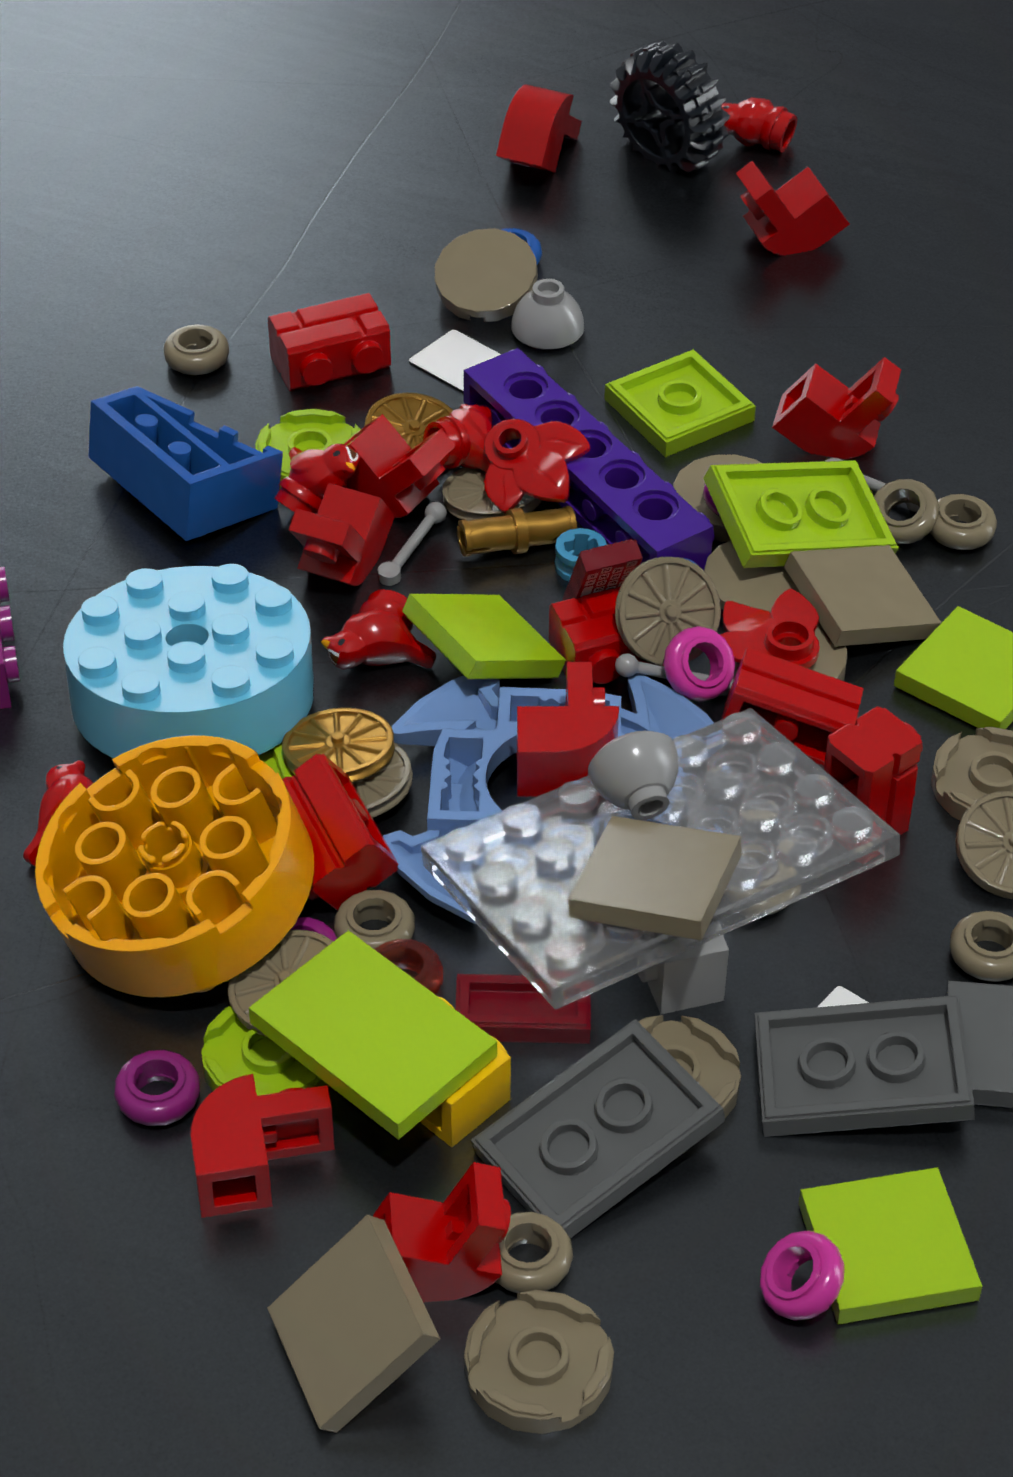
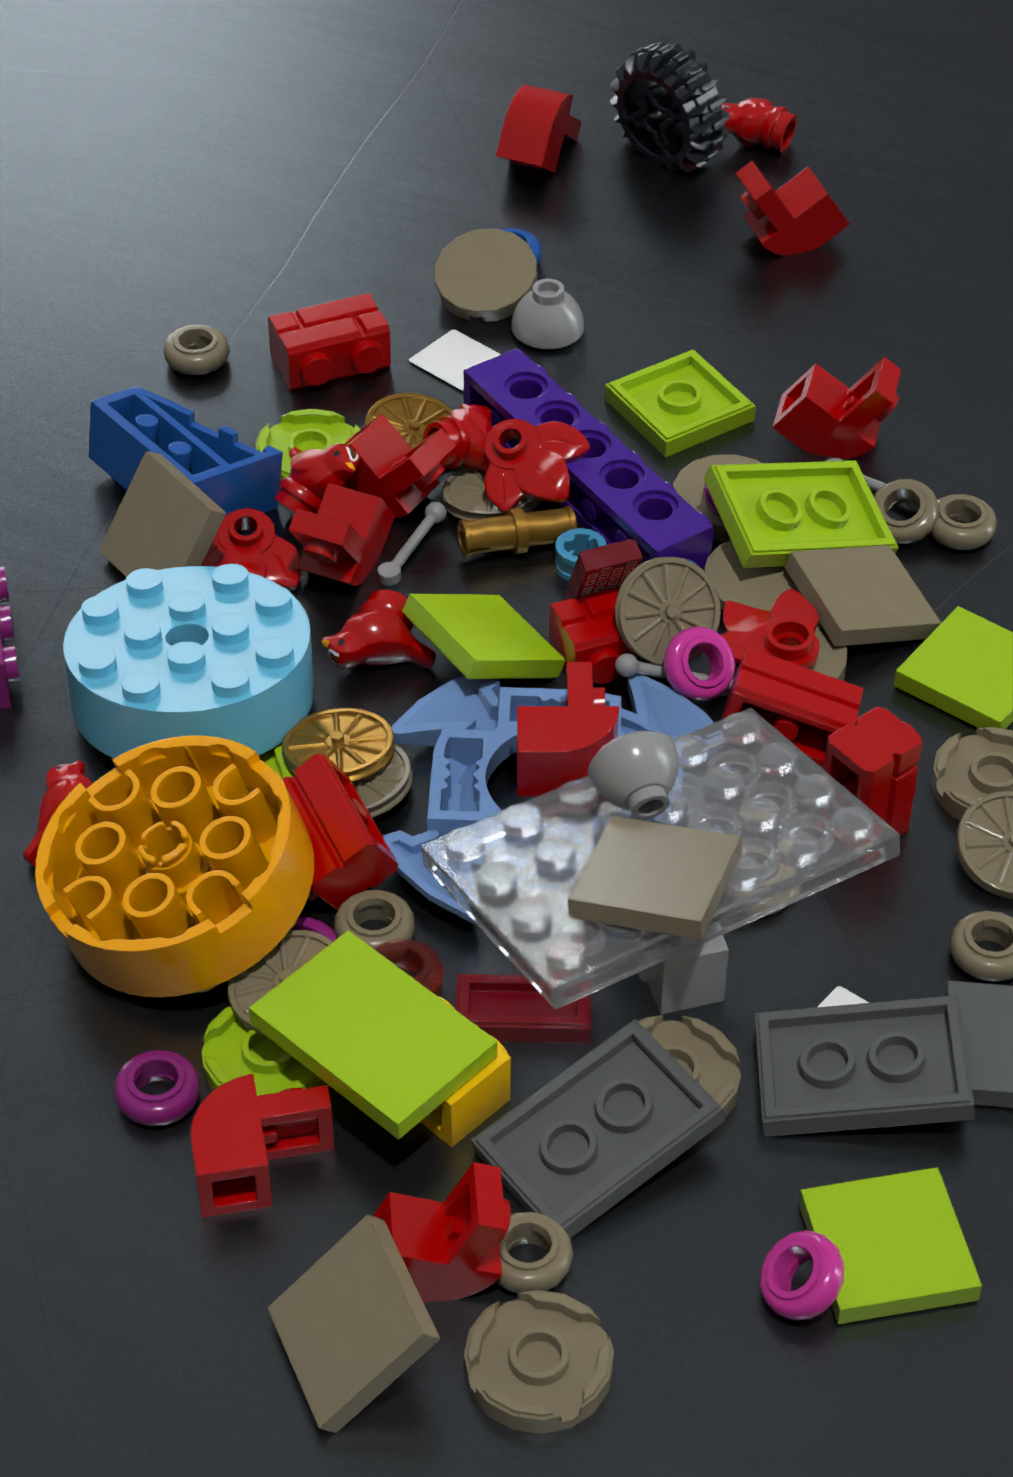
(161, 520): none -> dark tan tile
(259, 553): none -> red plate

